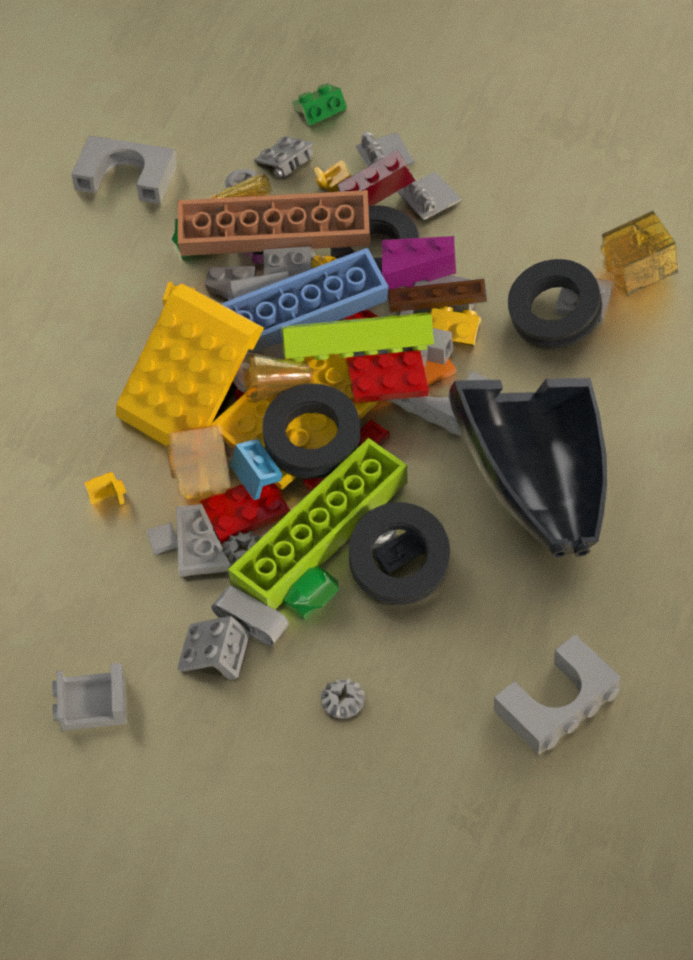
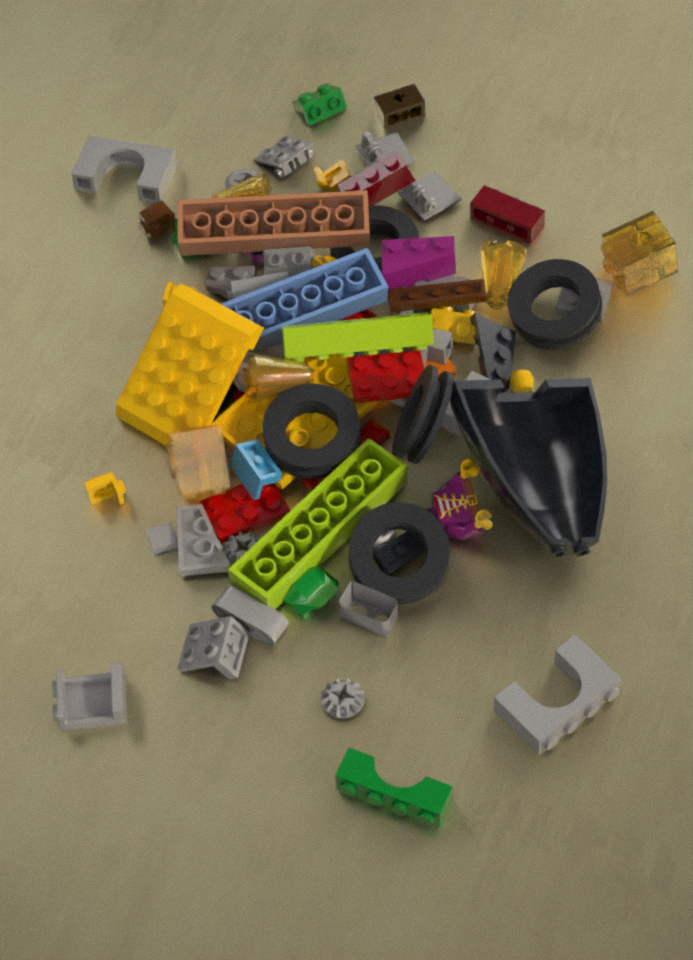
(156, 220): none -> reddish brown brick
(368, 599): none -> light grey piece
(399, 106): none -> dark brown brick
(422, 414): none -> black tyre
(425, 801): none -> green arch
(457, 505): none -> torso
(495, 349): none -> black wing
(500, 268): none -> clear yellow cone
(507, 214): none -> dark red brick
(522, 381): none -> yellow cone

